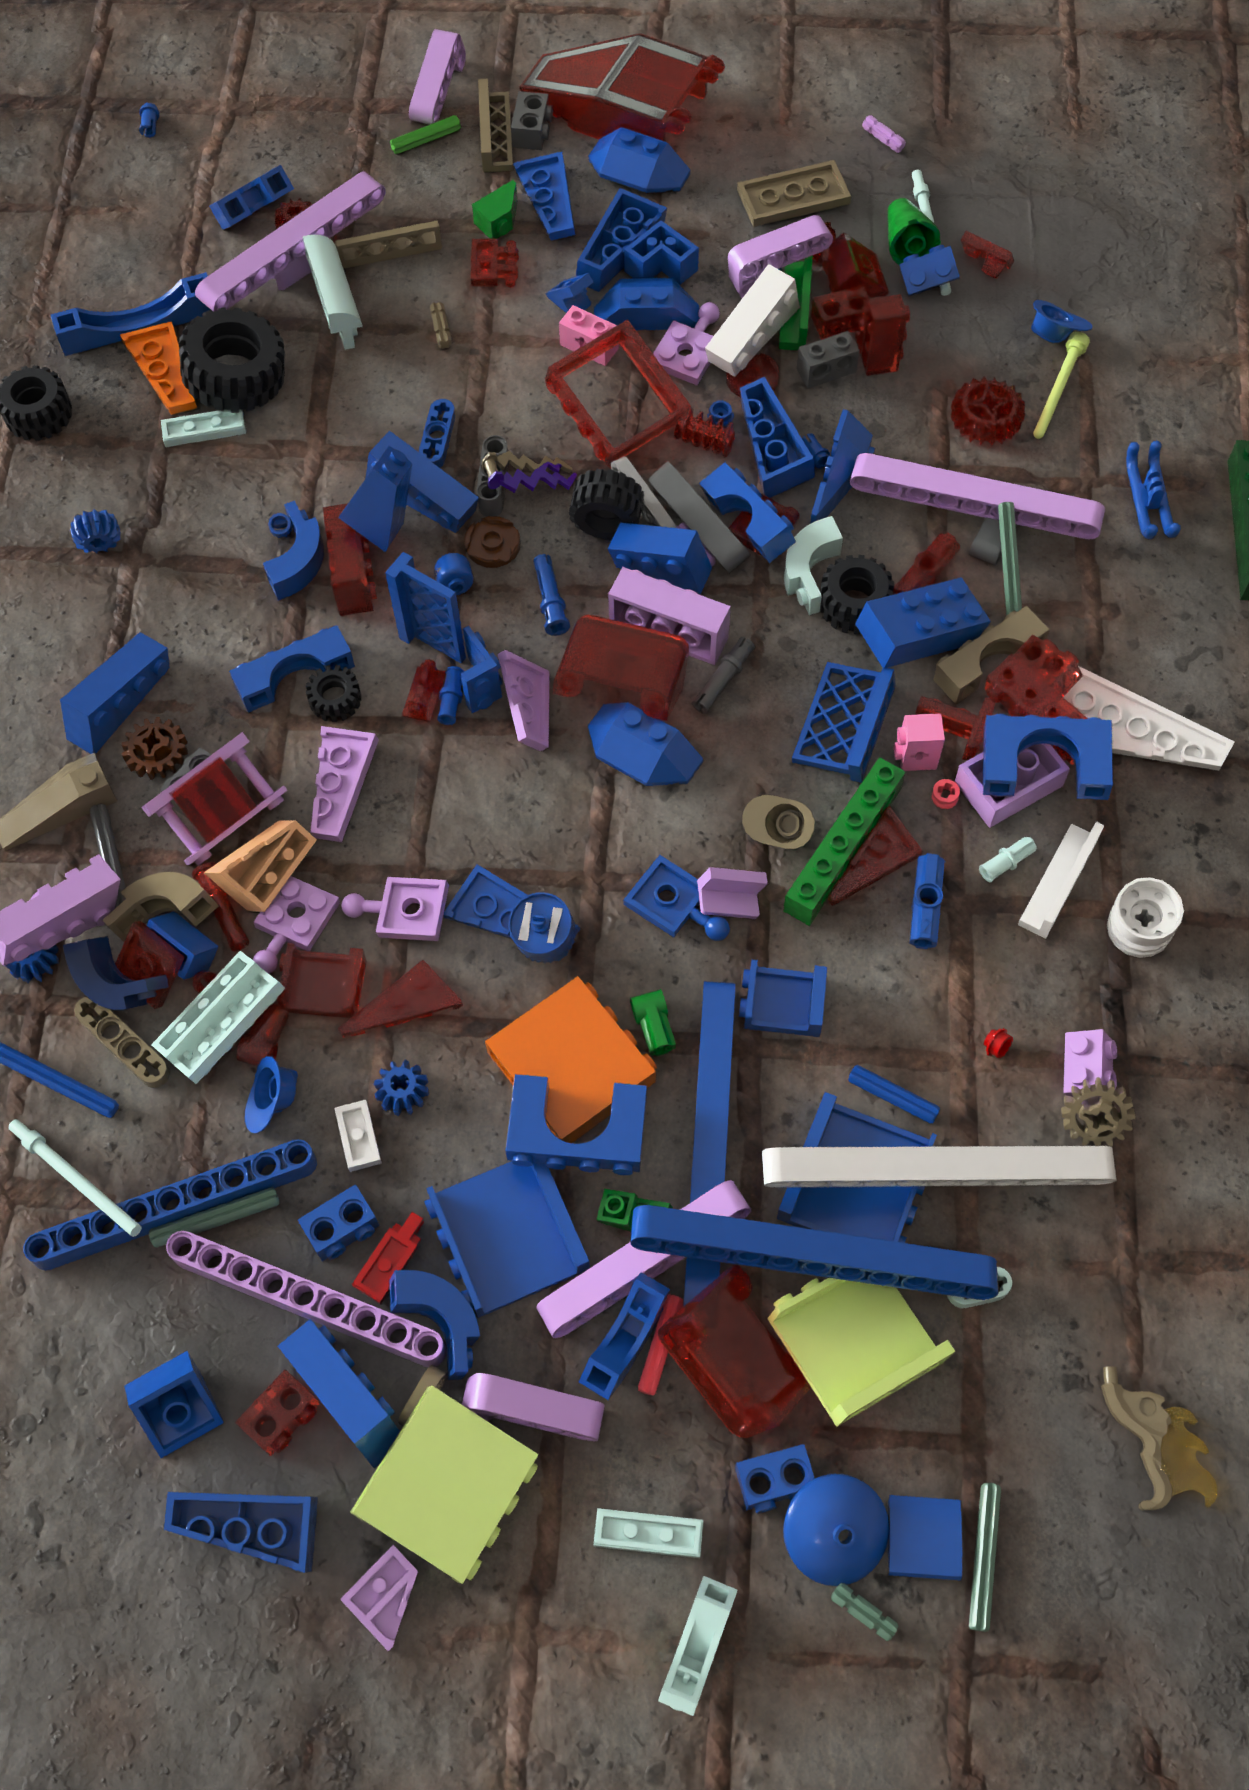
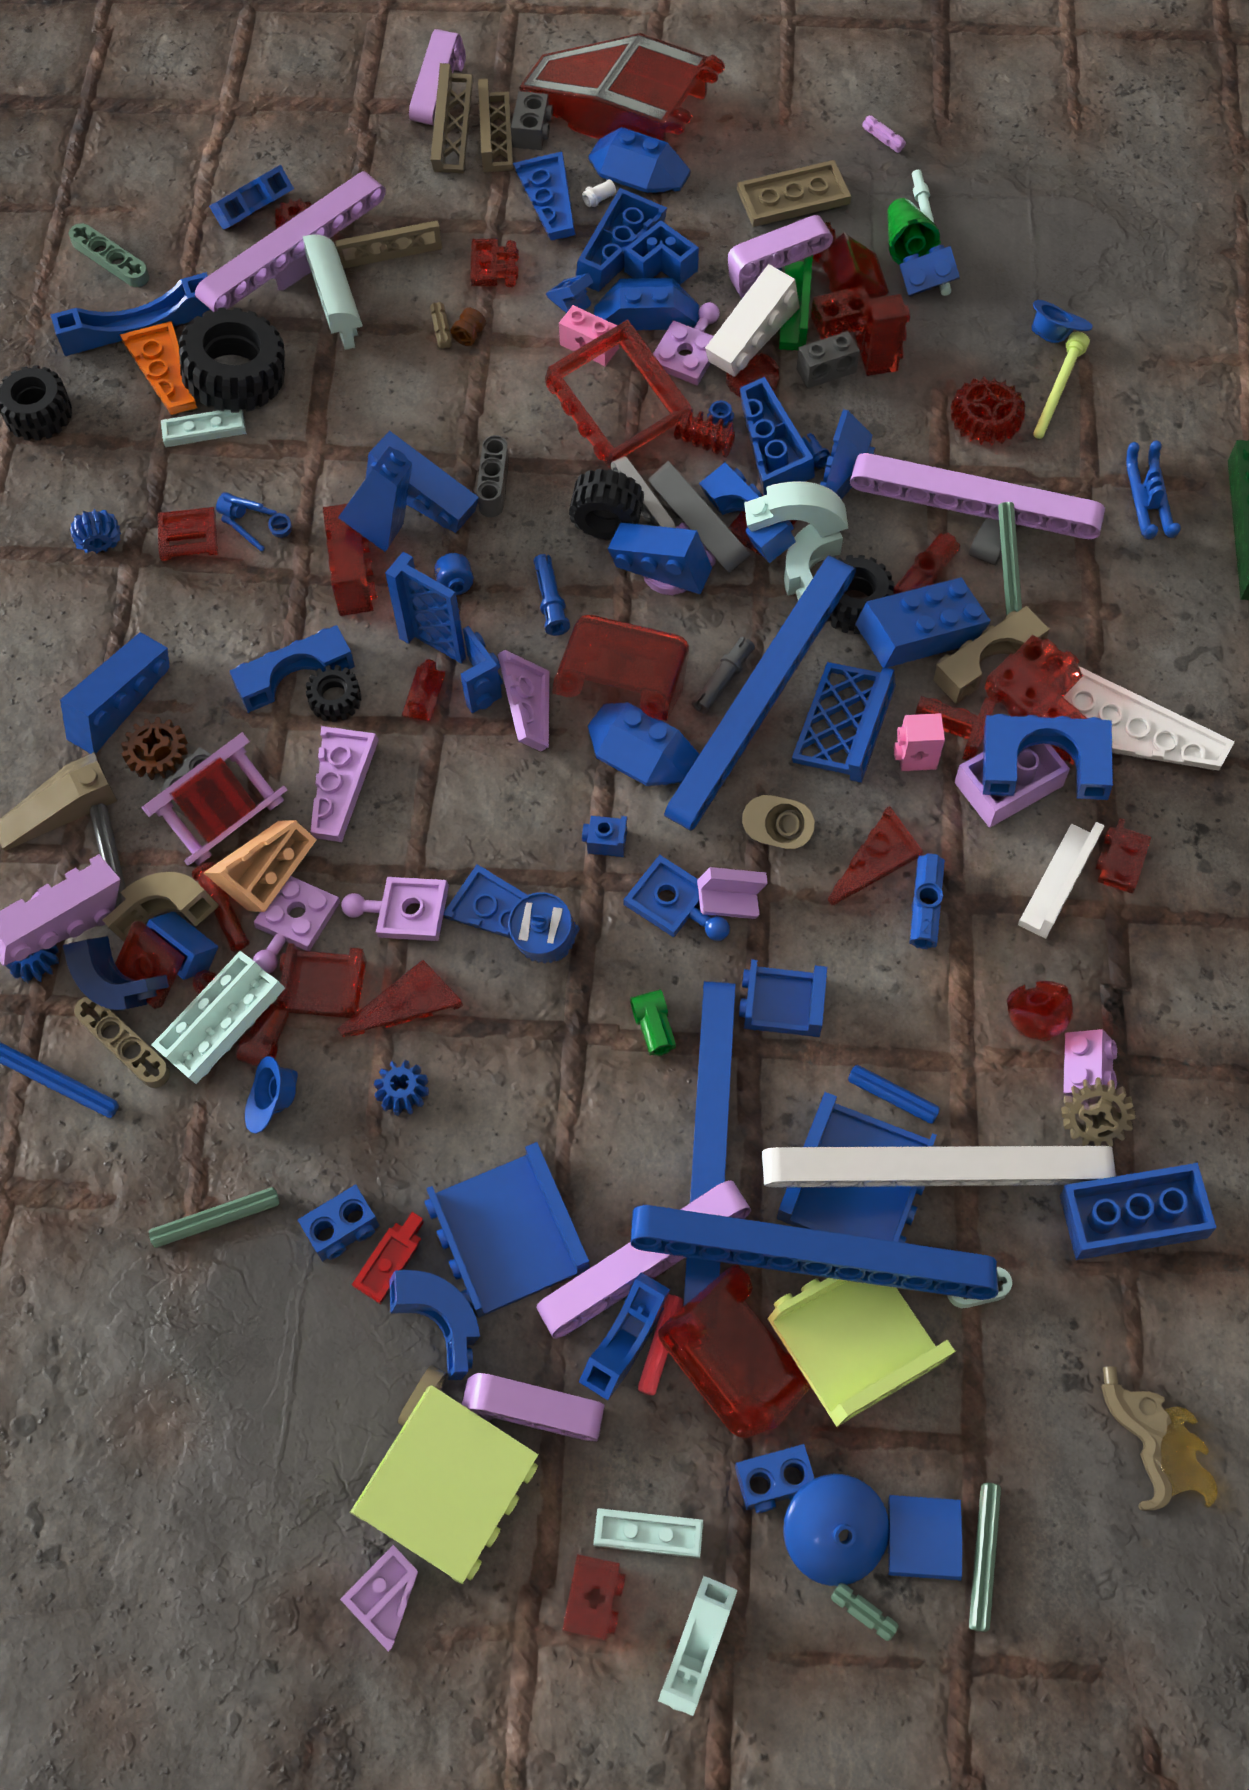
(36, 1143): light aqua bar -> none
(106, 257): none -> sand green beam
(149, 115): blue pin -> none
(155, 1203): blue beam -> none
(173, 1404): blue slope -> none
(185, 526): none -> clear red plate
(235, 507): none -> blue plant
(256, 1525): blue wedge -> none
(271, 1406): clear red brick -> none
(294, 1287): lavender beam -> none
(302, 561): blue arch -> none
(341, 1391): blue wedge -> none
(357, 1135): white plate -> none
(425, 134): bright green axle -> none
(433, 424): blue beam -> none
(442, 118): none -> dark tan fence
(450, 696): blue pin -> none
(468, 326): none -> reddish brown wheel
(492, 542): reddish brown tile -> none
(496, 211): green slope -> none
(539, 472): piece -> none
(580, 1053): orange brick -> none
(580, 1617): none -> clear red brick
(594, 195): none -> white pin
(605, 835): none -> blue brick
(615, 1149): blue arch -> none
(618, 1206): green slope -> none
(671, 609): lavender brick -> none
(759, 693): none -> blue beam
(798, 502): none -> light aqua arch
(843, 841): green brick -> none
(939, 787): coral bush -> none
(996, 257): clear red hinge -> none
(998, 1042): red plate -> none
(1007, 859): light aqua axle -> none
(1041, 1010): none -> clear red cylinder
(1124, 857): none -> clear red bracket
(1137, 1211): none -> blue brick
(1158, 909): white wheel -> none

